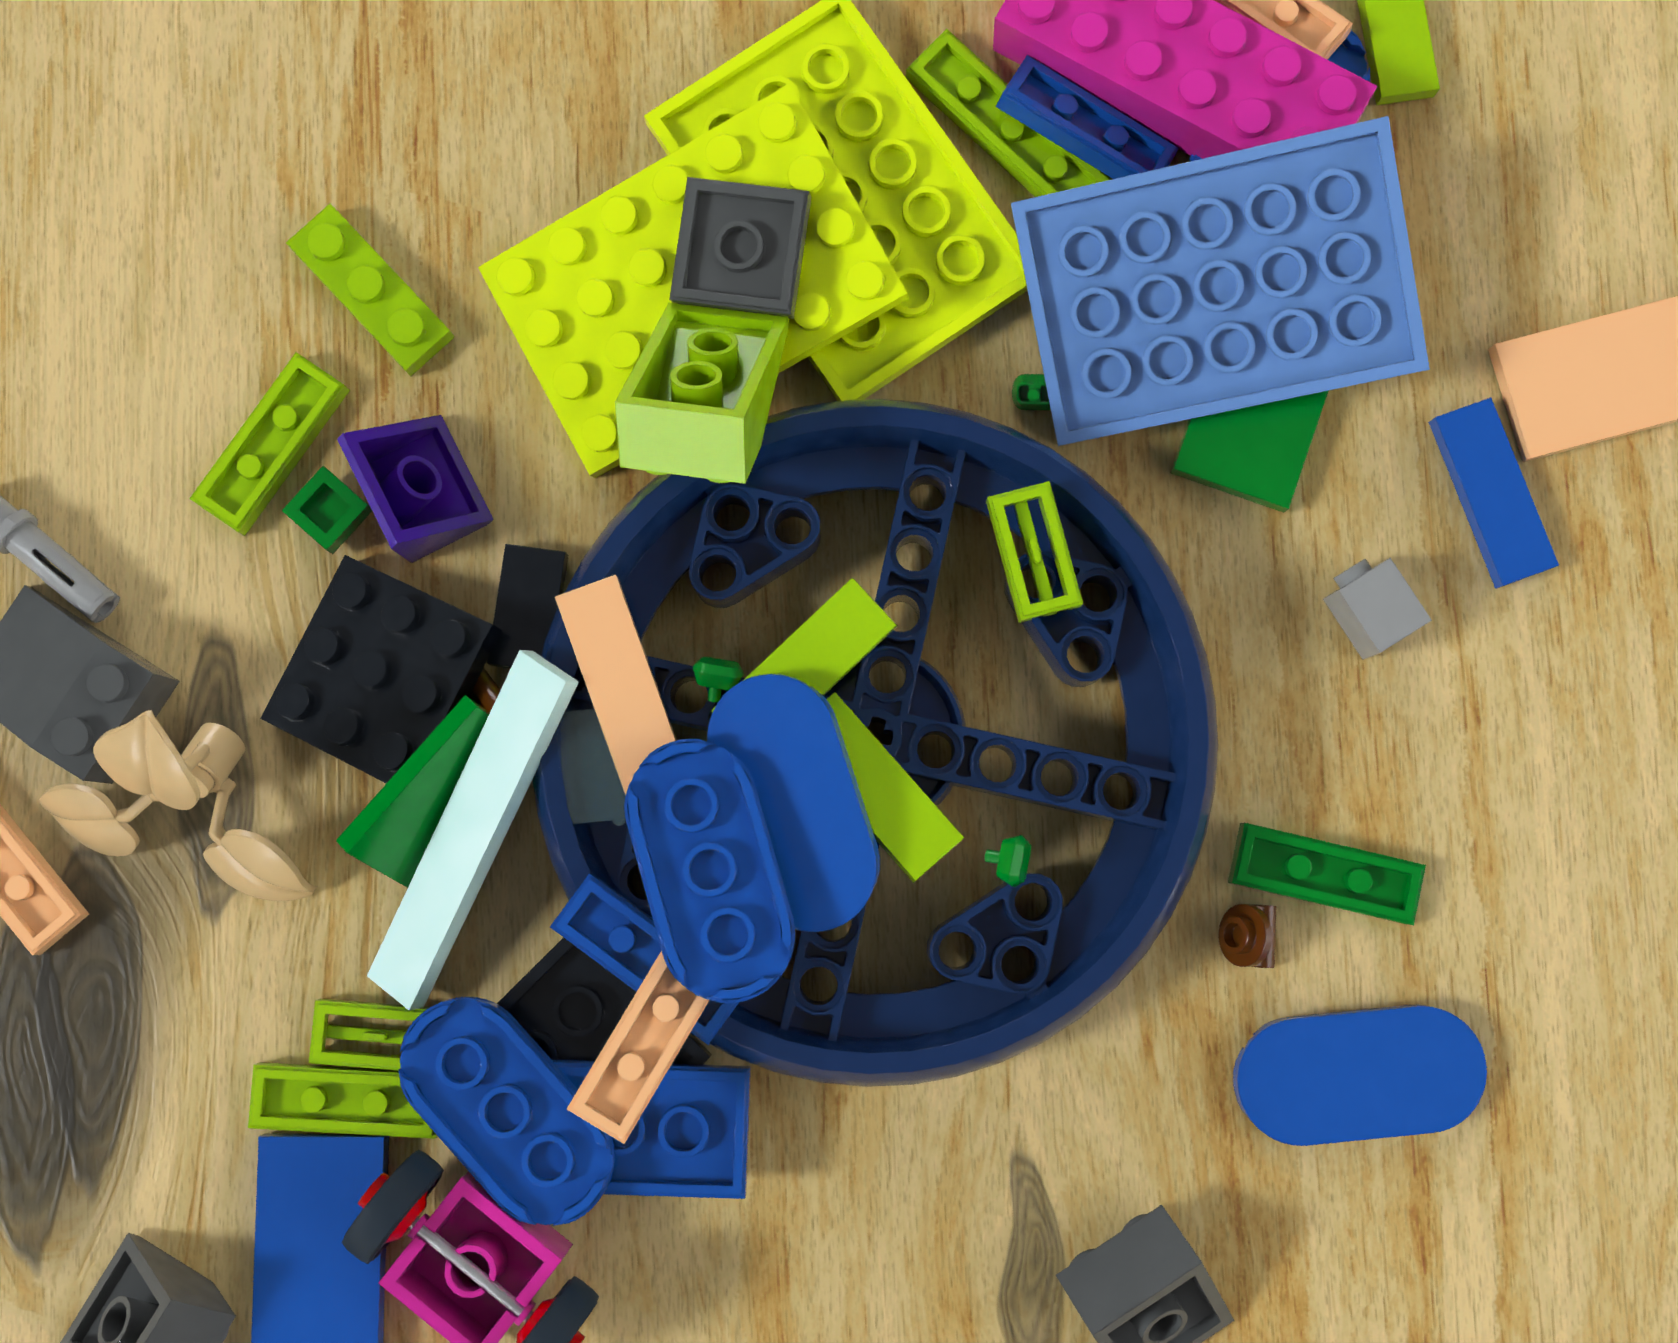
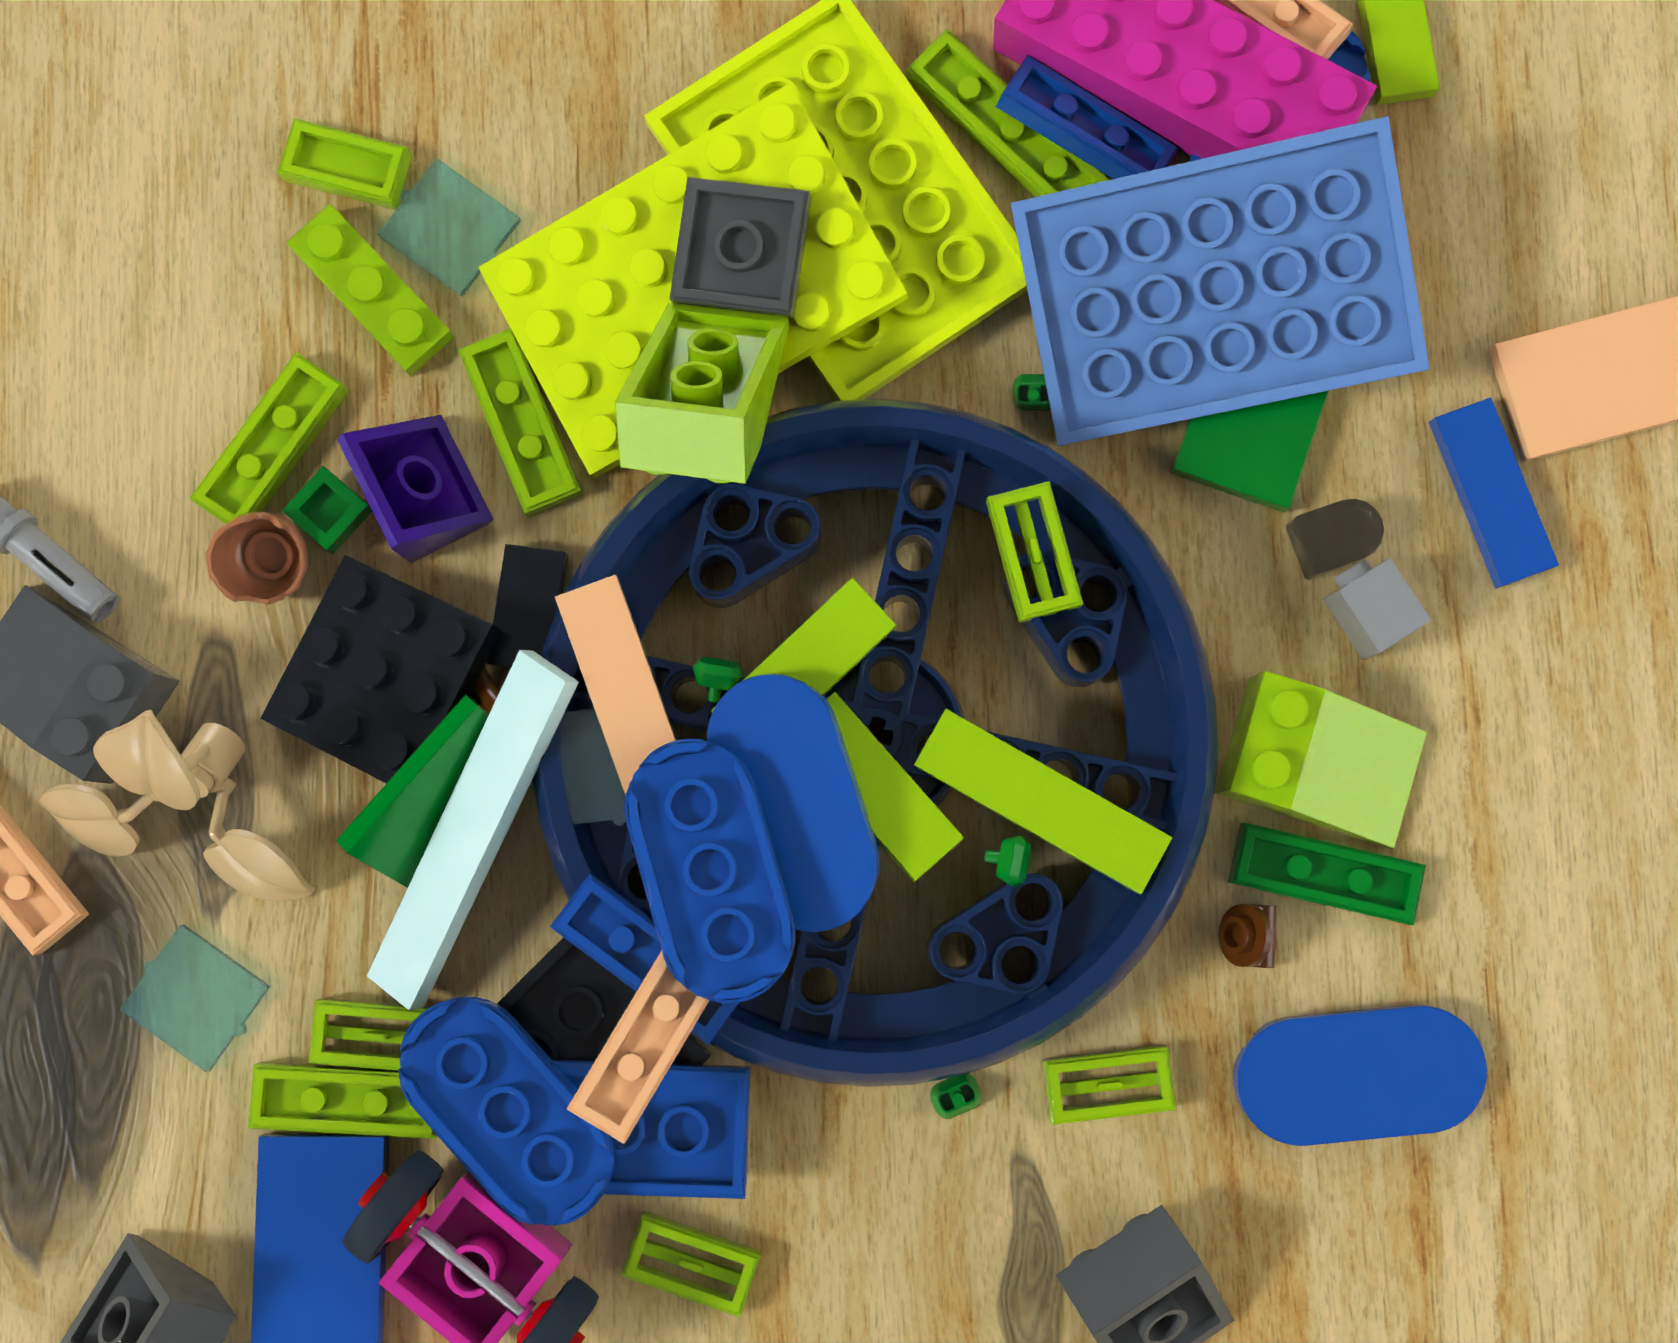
(195, 998): none -> clear light blue piece
(258, 558): none -> nougat hair
(345, 164): none -> lime tile
(449, 227): none -> clear light blue piece
(520, 422): none -> lime tile
(701, 1240): none -> lime tile
(955, 1096): none -> green rock
(1043, 801): none -> lime tile
(1056, 1090): none -> lime tile
(1321, 759): none -> lime slope
(1335, 536): none -> clear smoke piece

